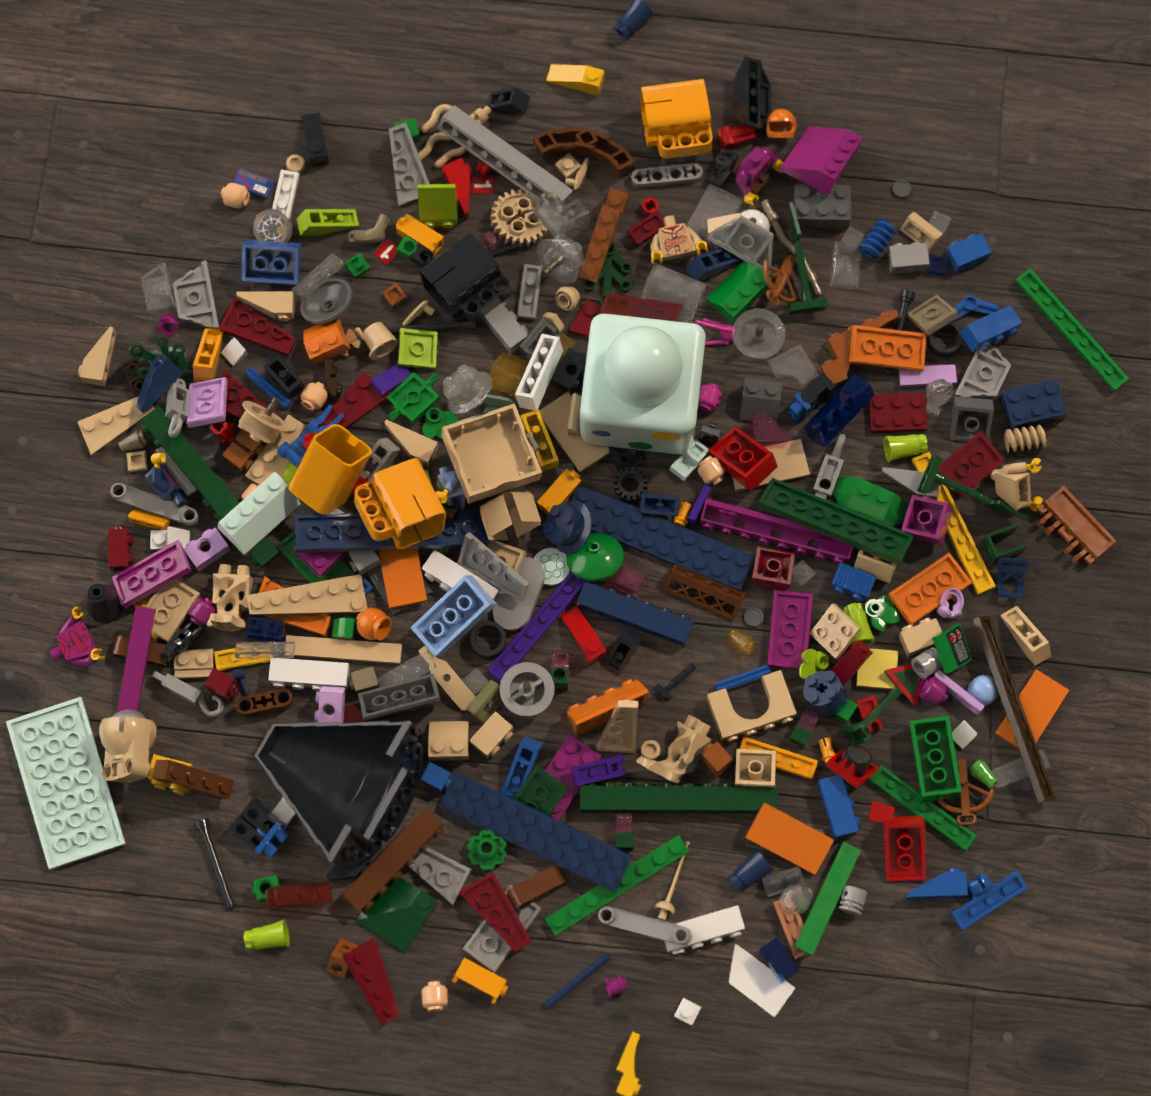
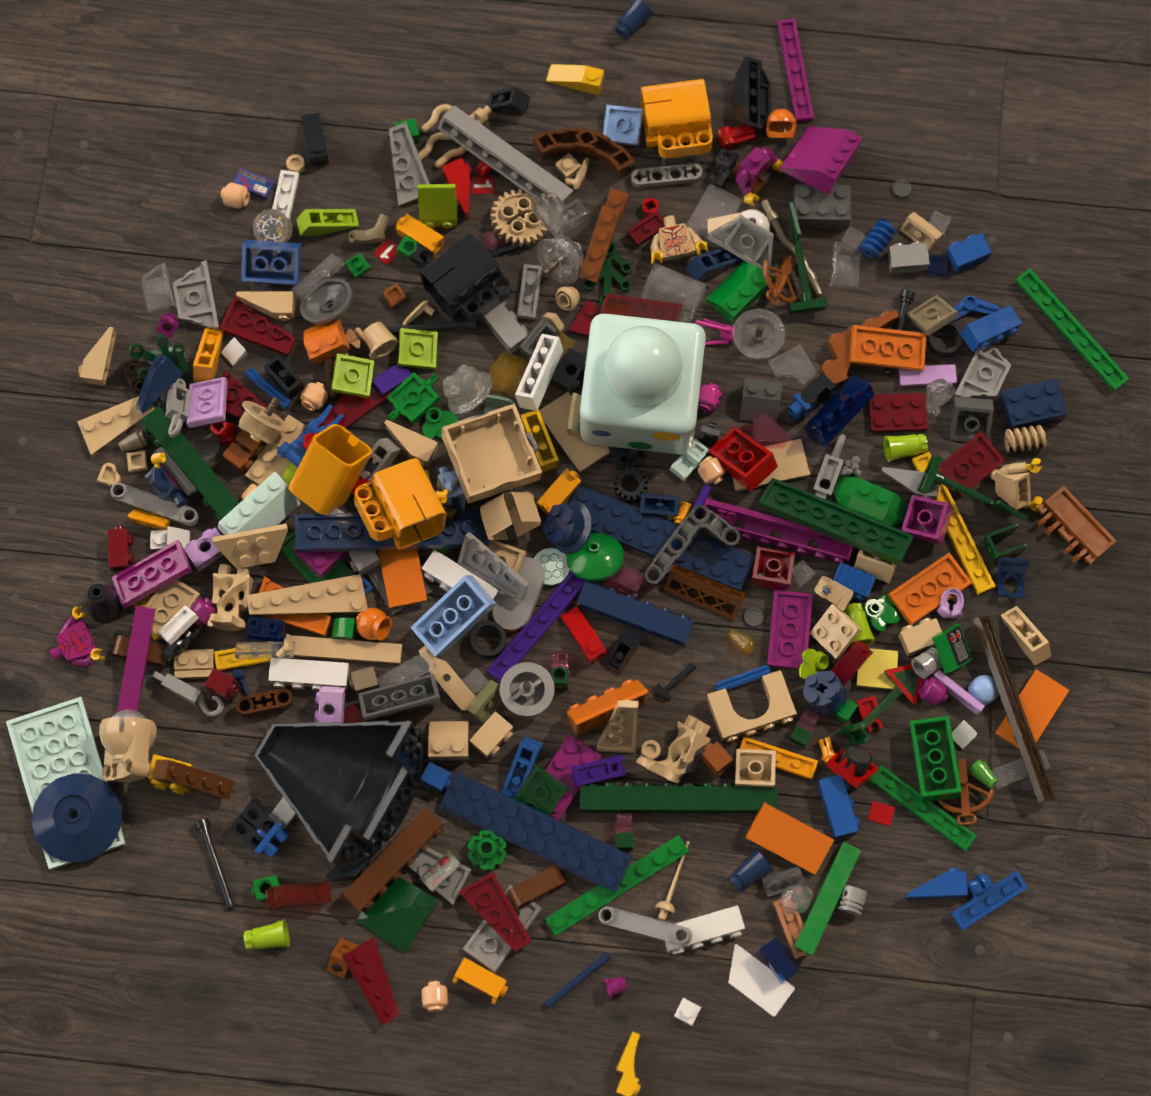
(92, 829): none -> dark blue dish
(109, 475): none -> tan tile
(178, 625): none -> white tile
(252, 546): none -> tan wing
(287, 646): none -> tan bar
(352, 375): none -> lime plate
(440, 871): none -> slope
(623, 124): none -> light blue tile
(686, 532): none -> dark grey beam
(795, 70): none -> magenta tile
(834, 592): none -> tan leg
(851, 467): none -> light grey plant
(904, 848): red slope -> none

